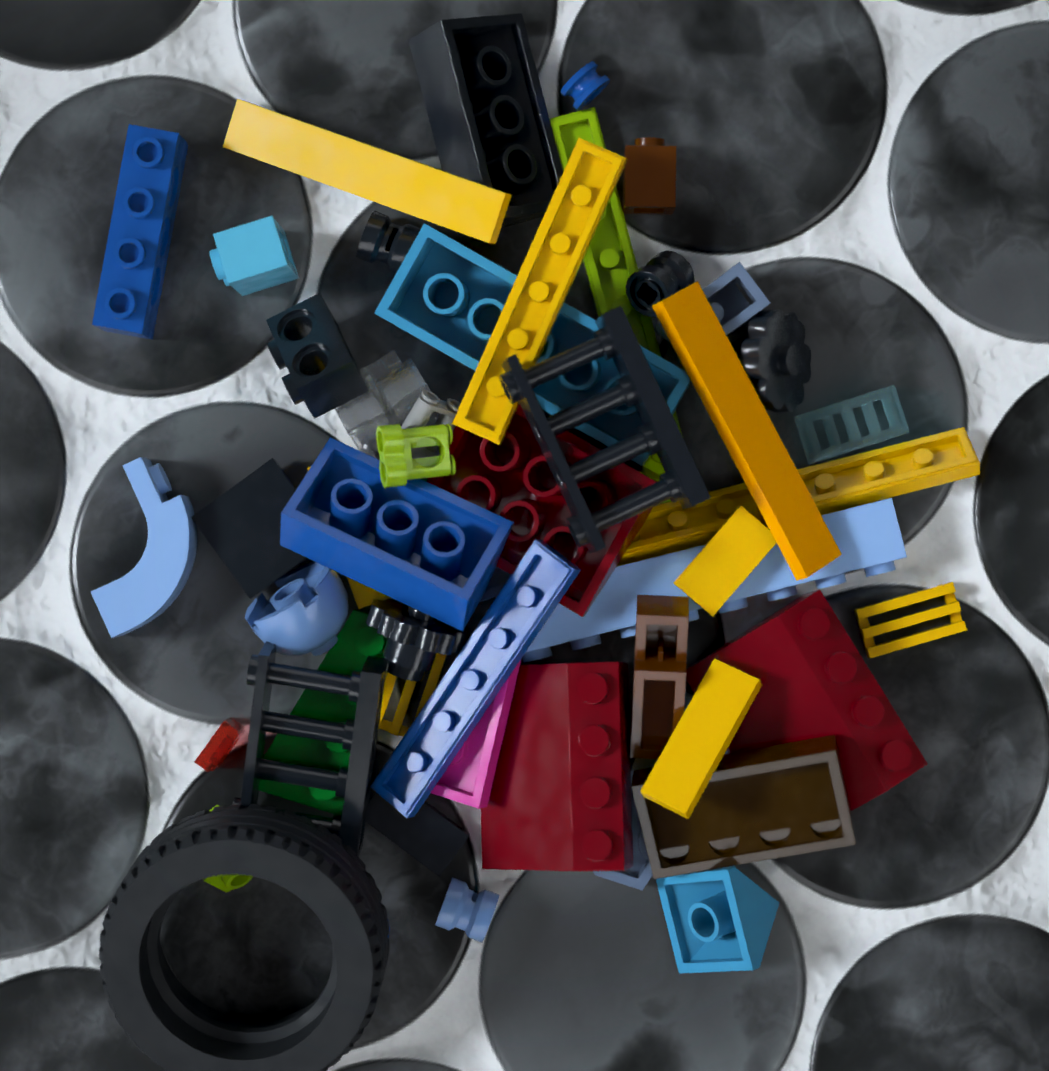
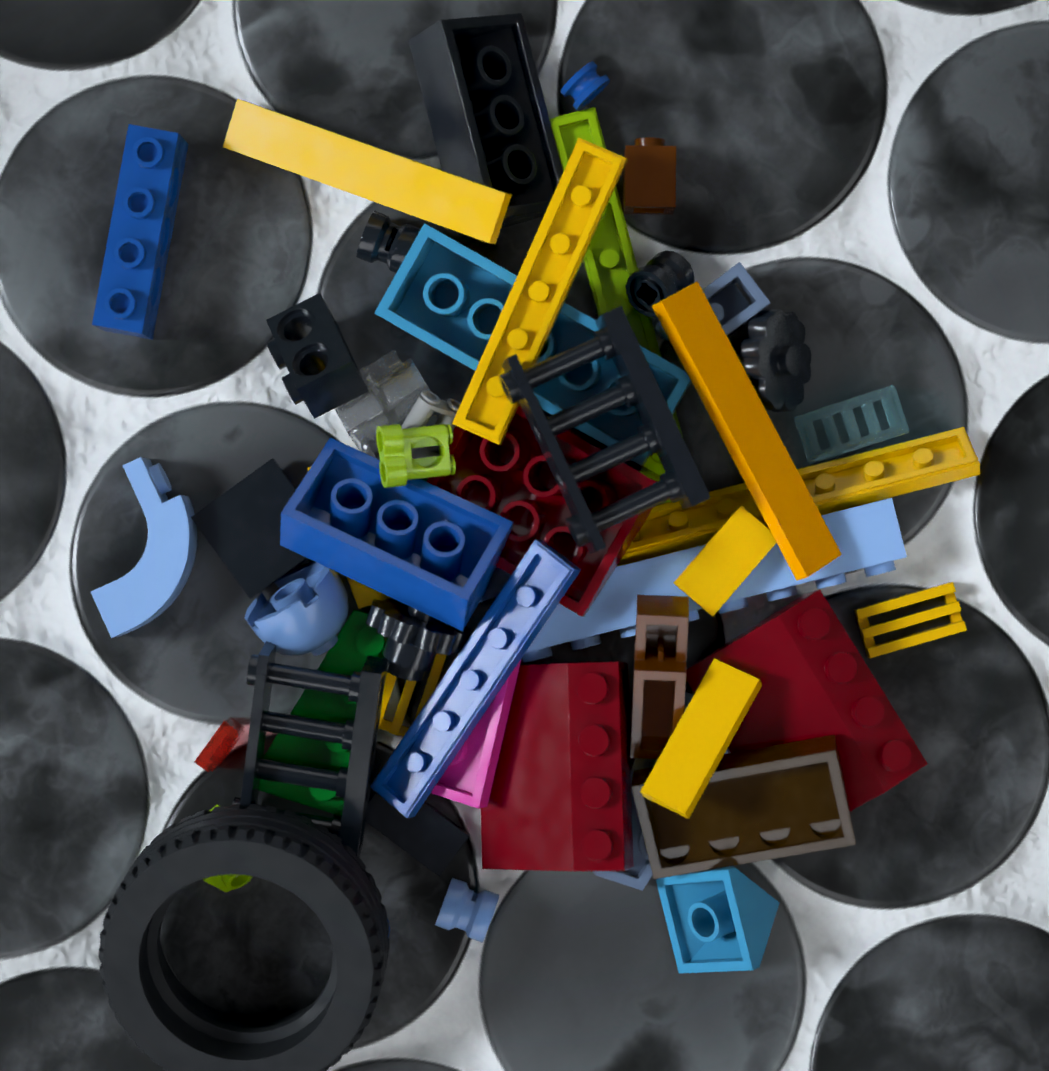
(253, 256): medium azure brick -> none

